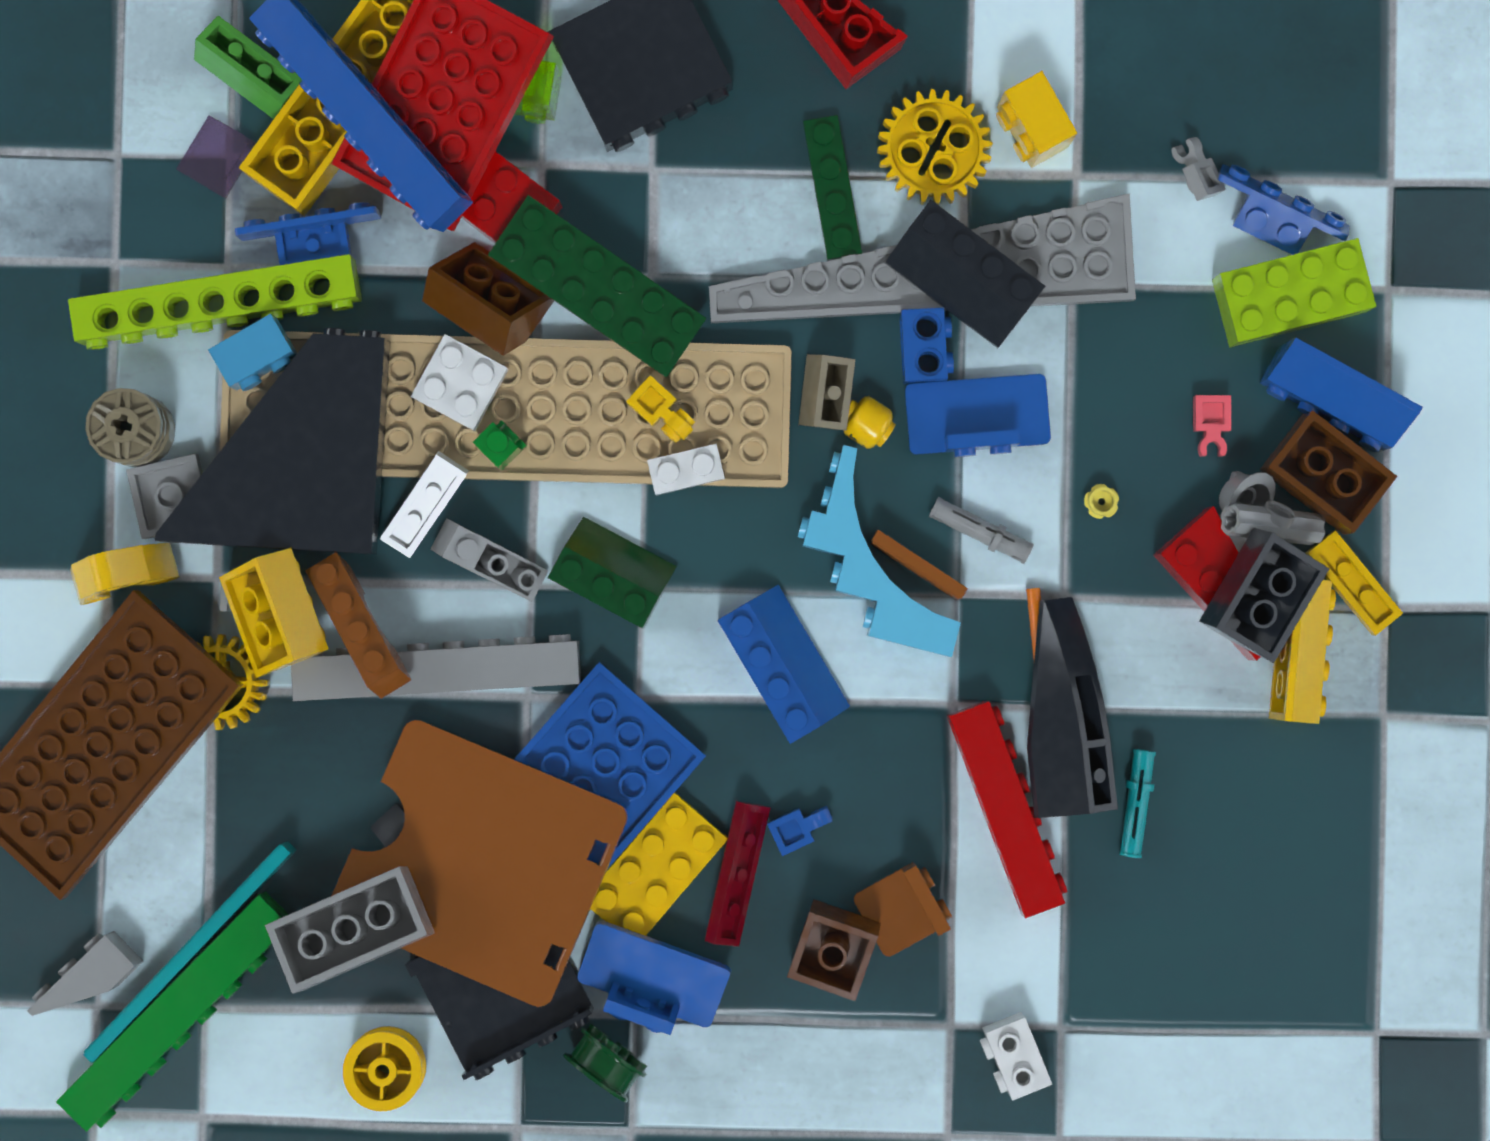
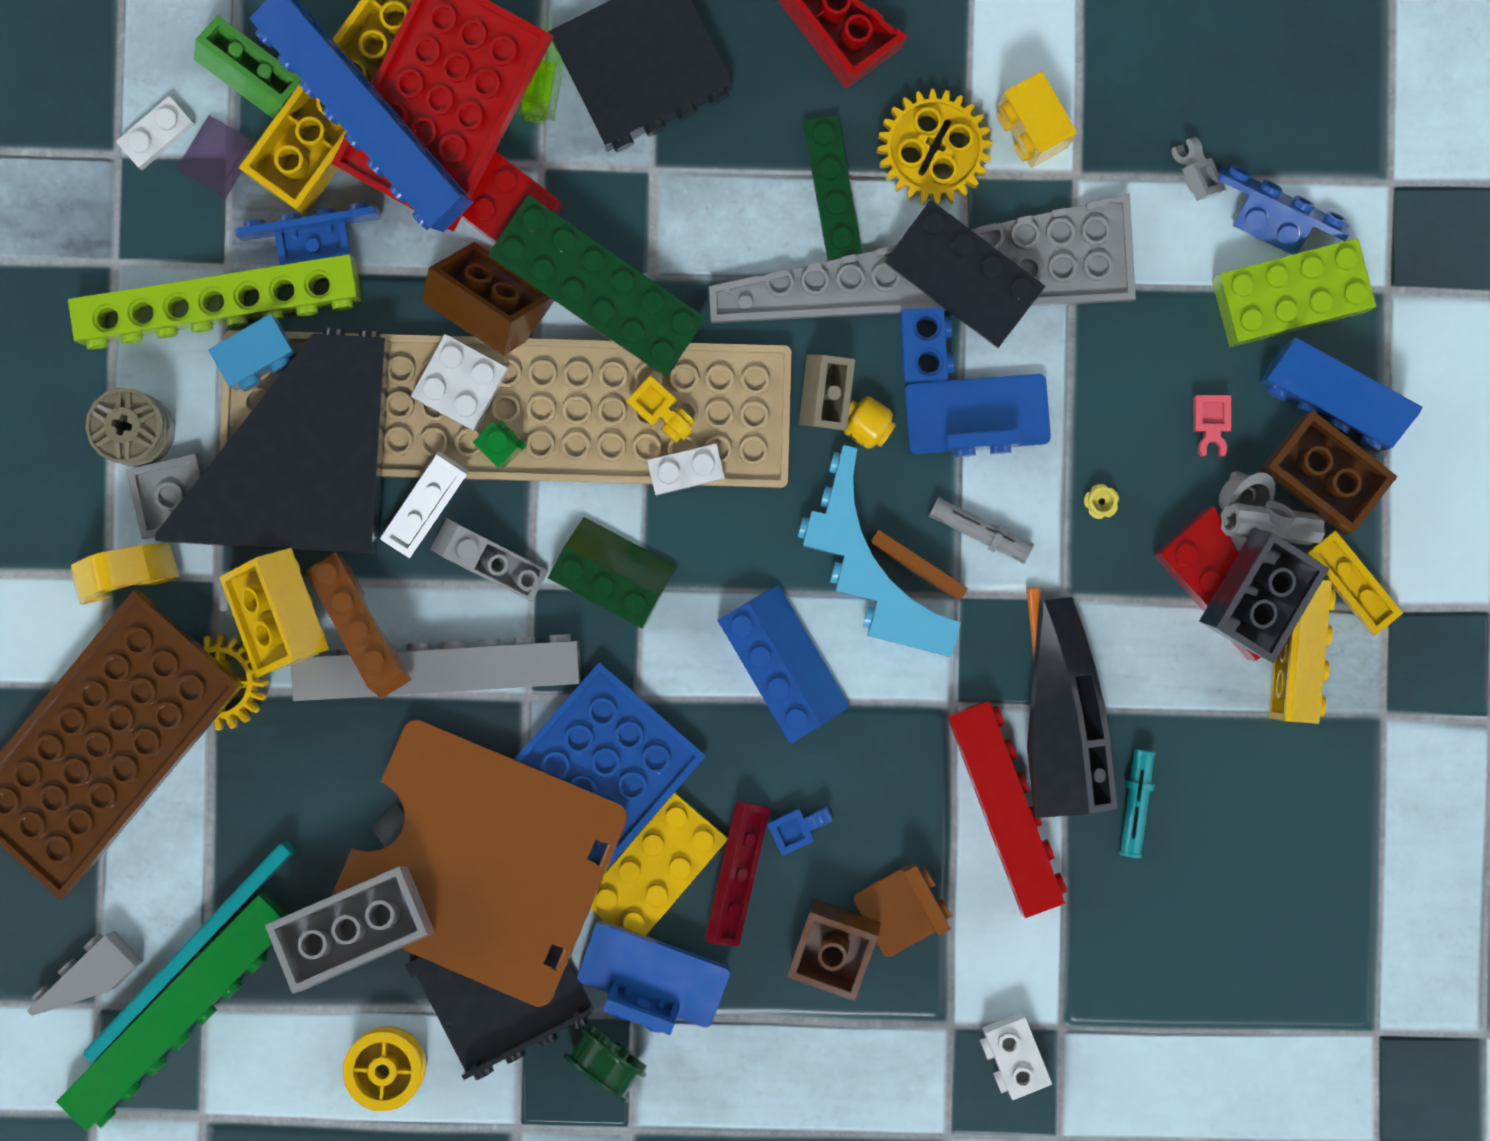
(155, 133): none -> white plate

